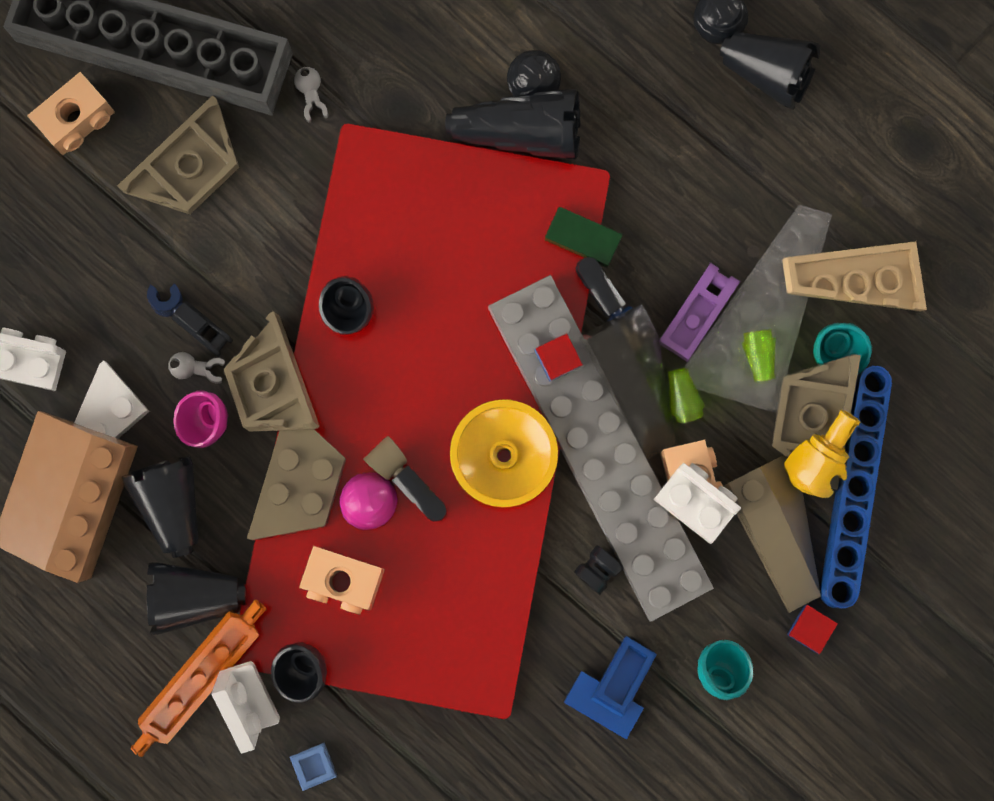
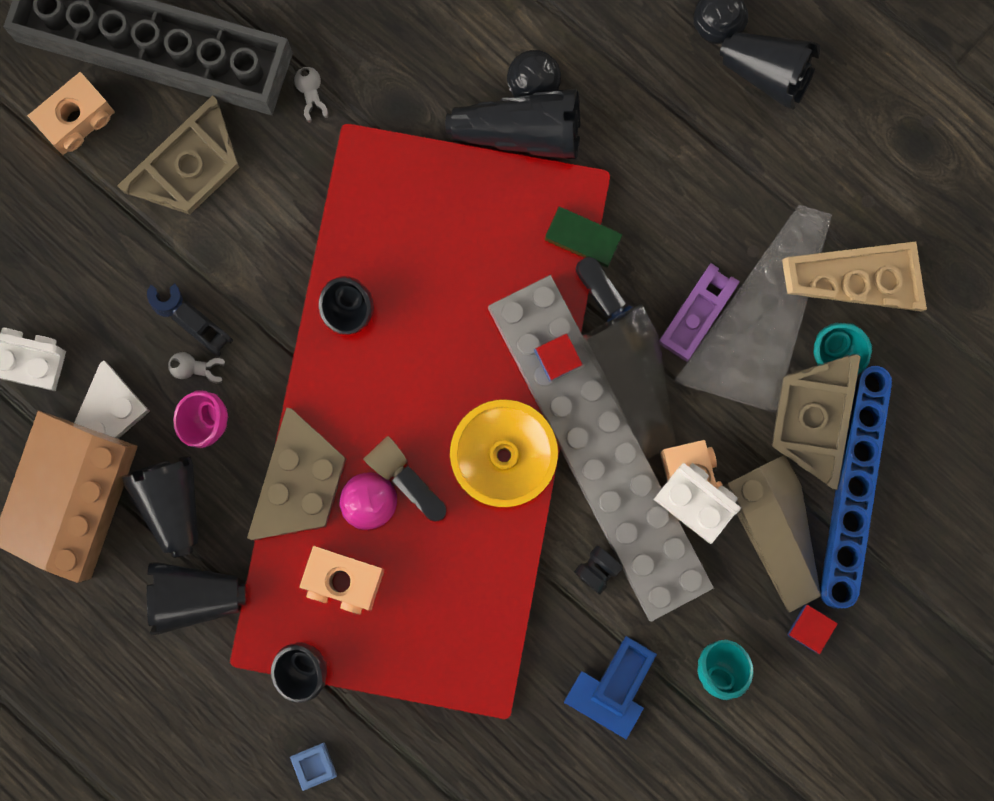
(197, 678): orange plate -> none
(244, 704): white bracket -> none
(269, 383): dark tan wing -> none
(684, 397): clear neon green cone -> none
(760, 353): clear neon green cone -> none
(821, 458): yellow piece -> none

